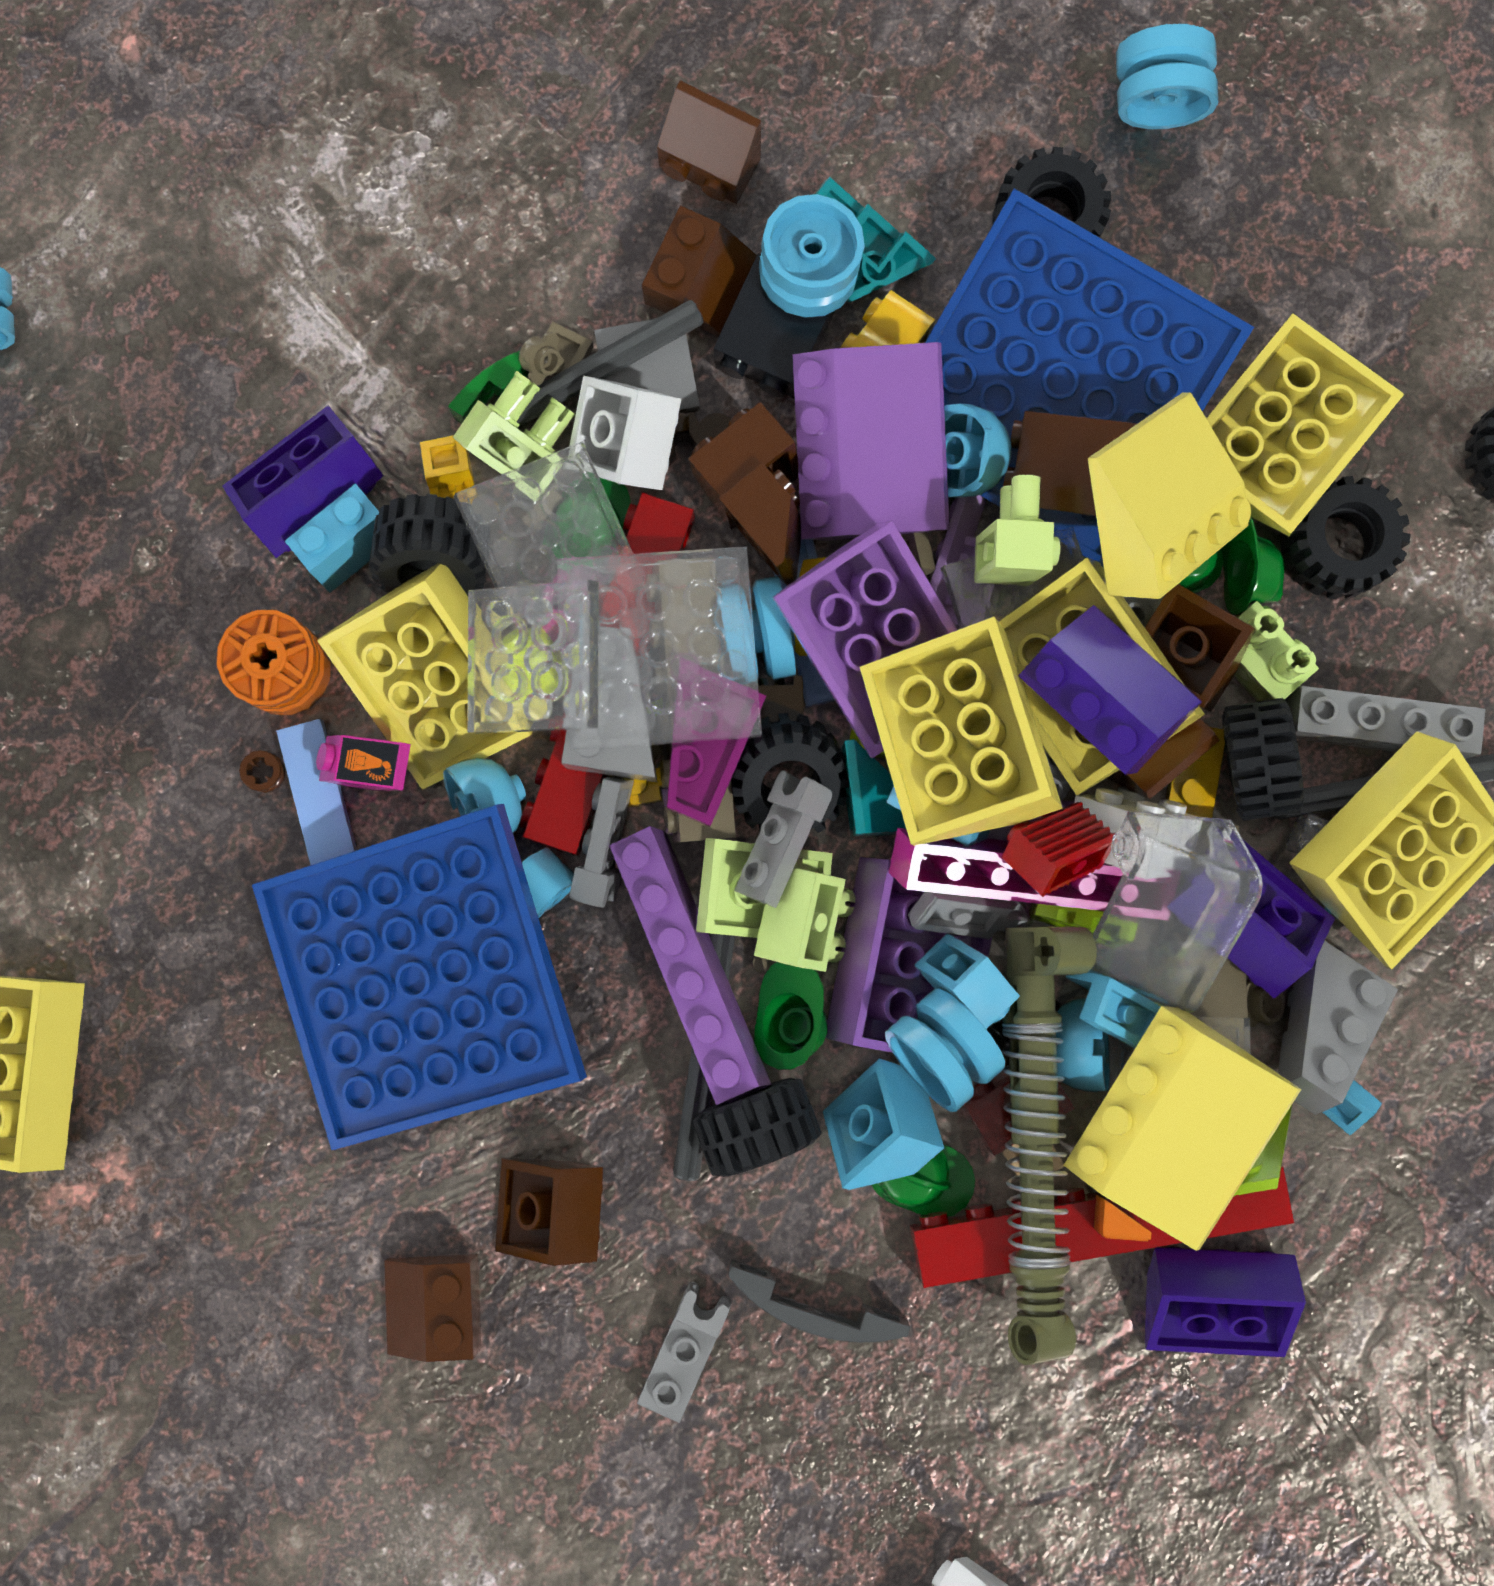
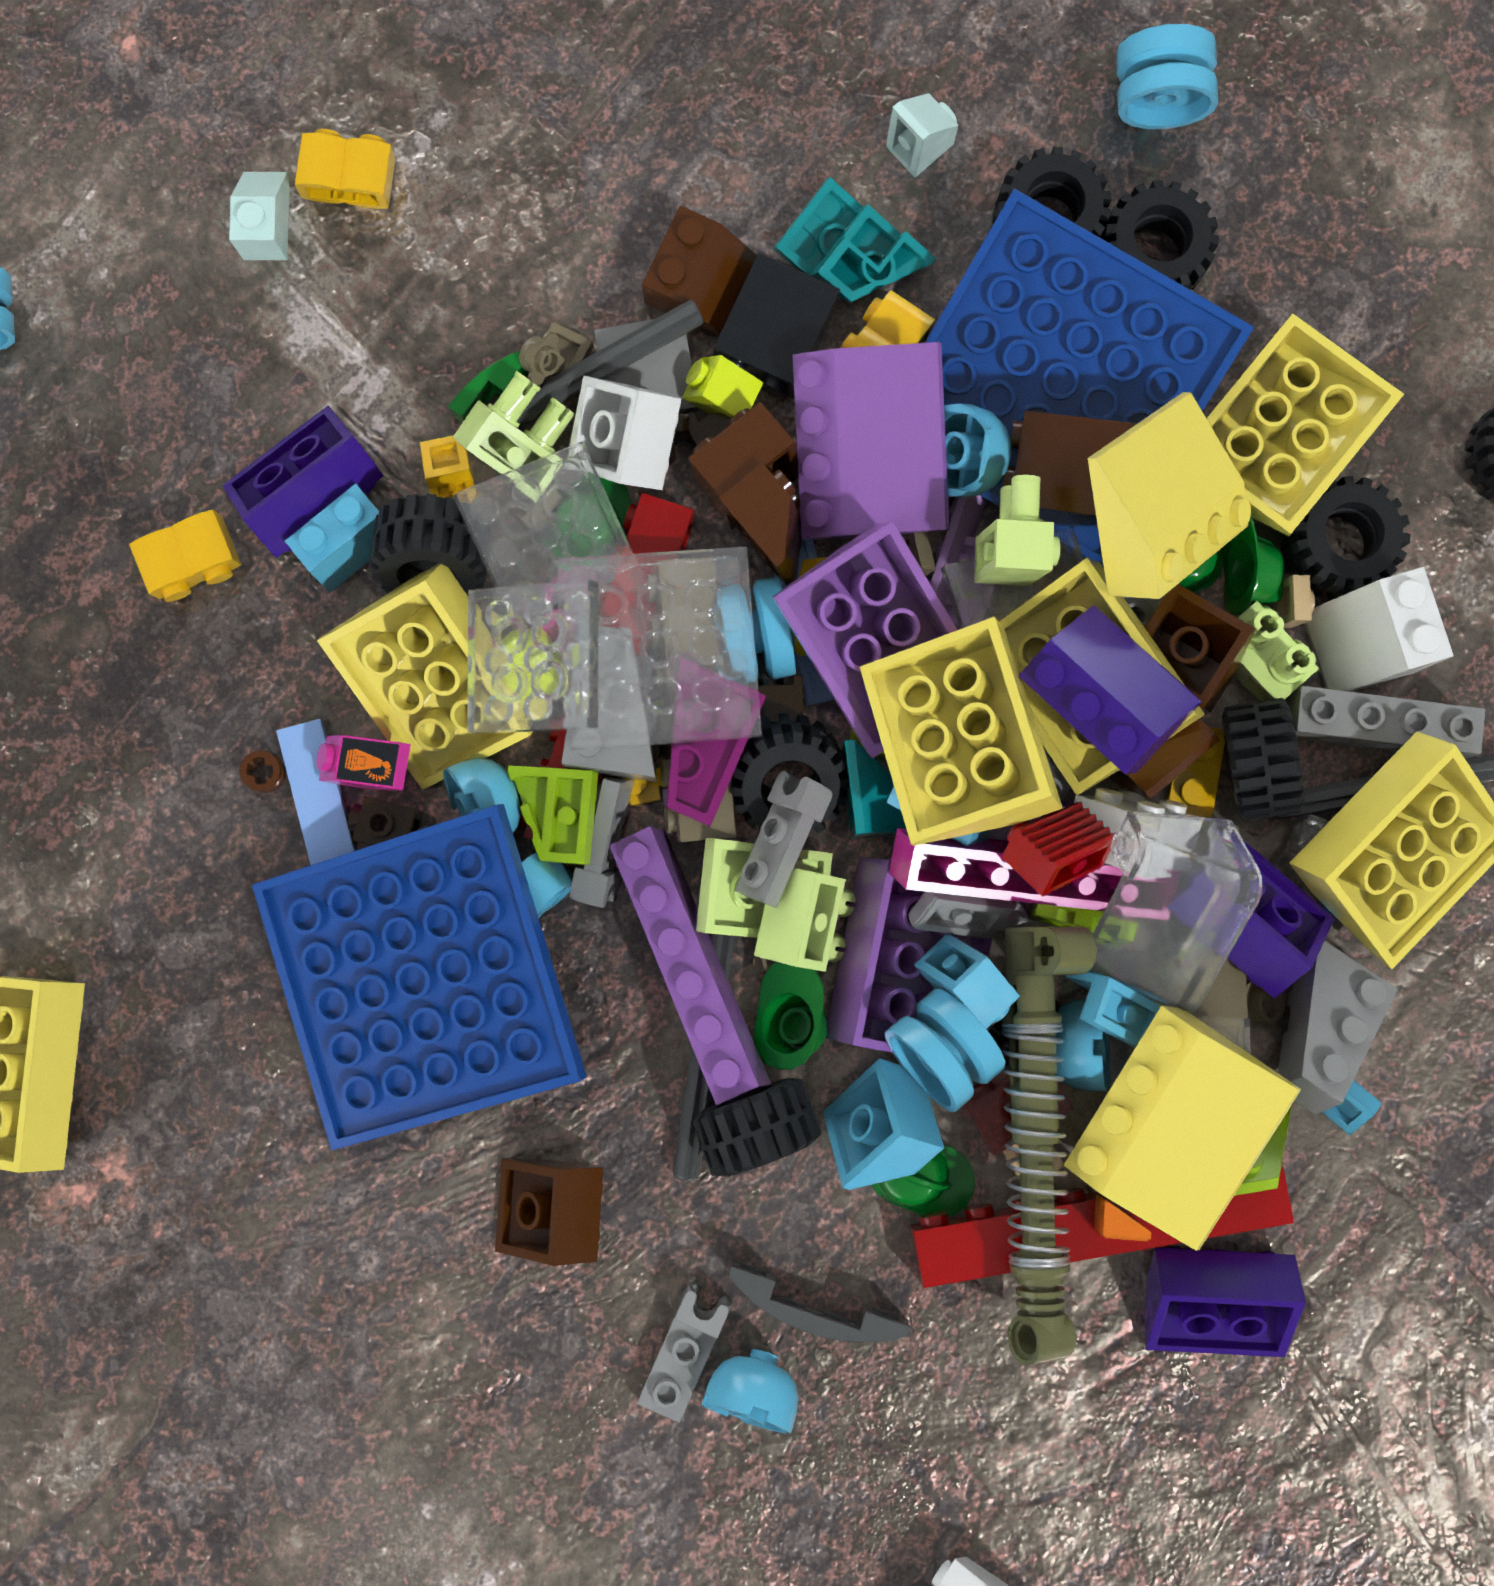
(186, 555): none -> yellow brick
(260, 216): none -> light aqua slope
(294, 678): orange wheel -> none
(345, 169): none -> yellow brick
(400, 820): none -> dark brown brick
(433, 1307): reddish brown slope -> none
(559, 811): none -> lime wing
(709, 143): slope -> none
(720, 386): none -> neon yellow brick
(754, 1392): none -> medium azure cylinder
(811, 255): medium azure wheel -> none
(920, 132): none -> light aqua slope
(1174, 214): none -> black tyre
(1296, 602): none -> tan plate
(1378, 633): none -> white slope

